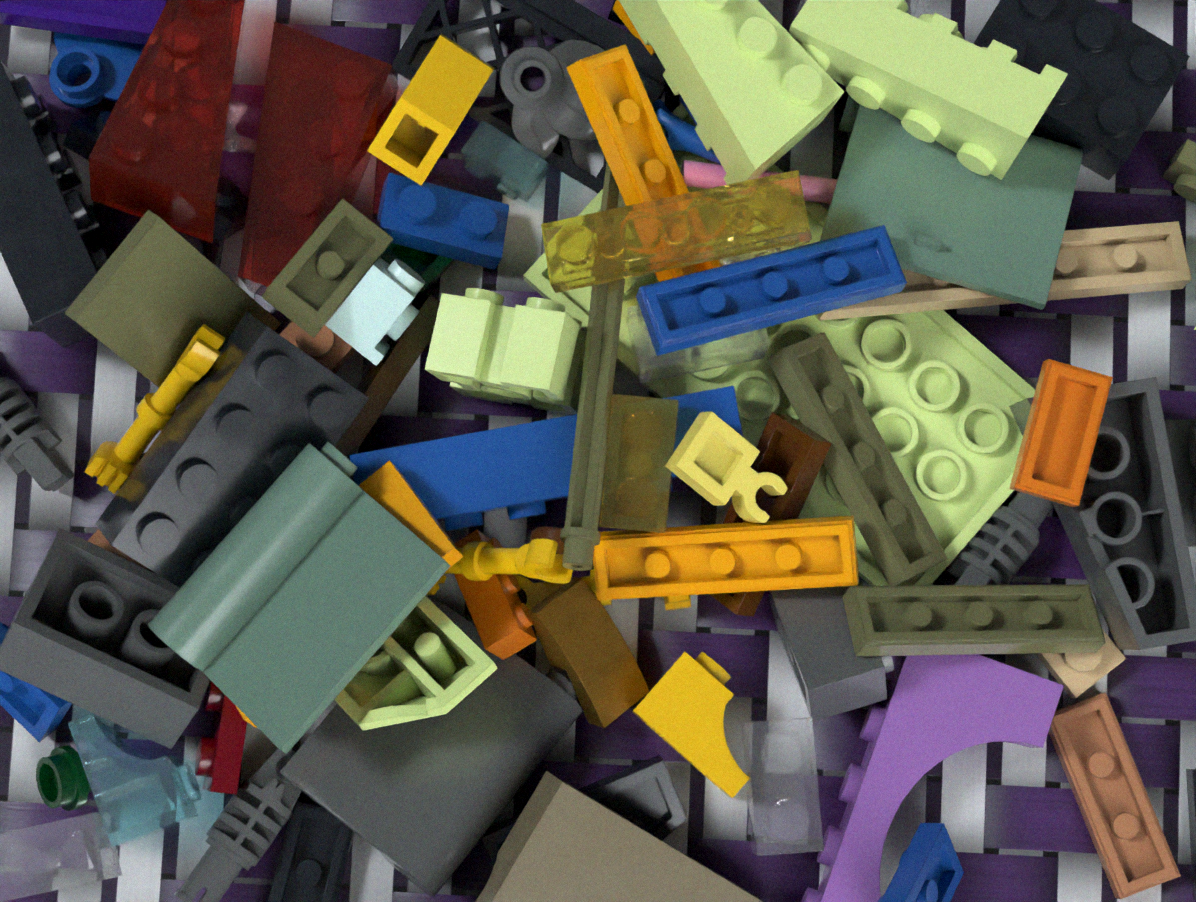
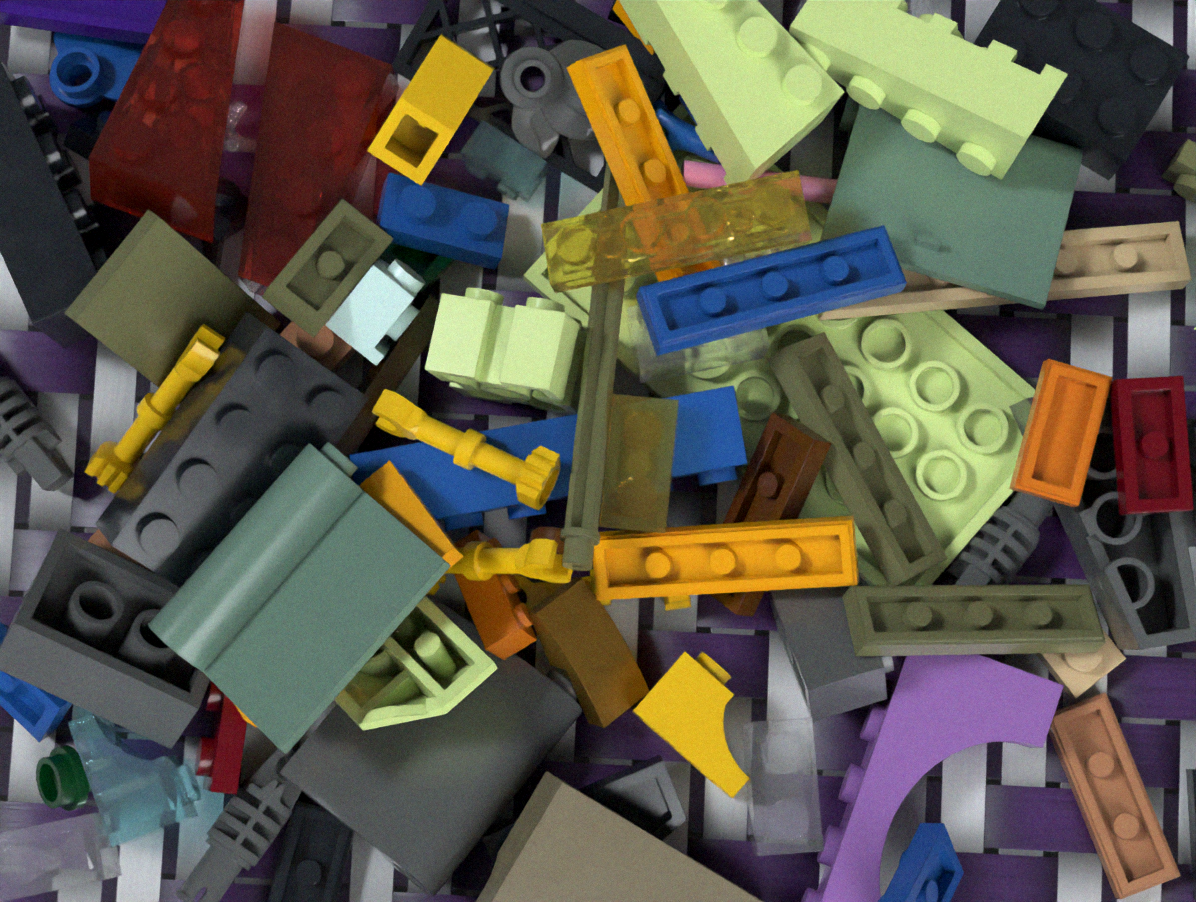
(532, 477): none -> yellow piece
(718, 466): light yellow plate -> none
(1151, 445): none -> dark red plate

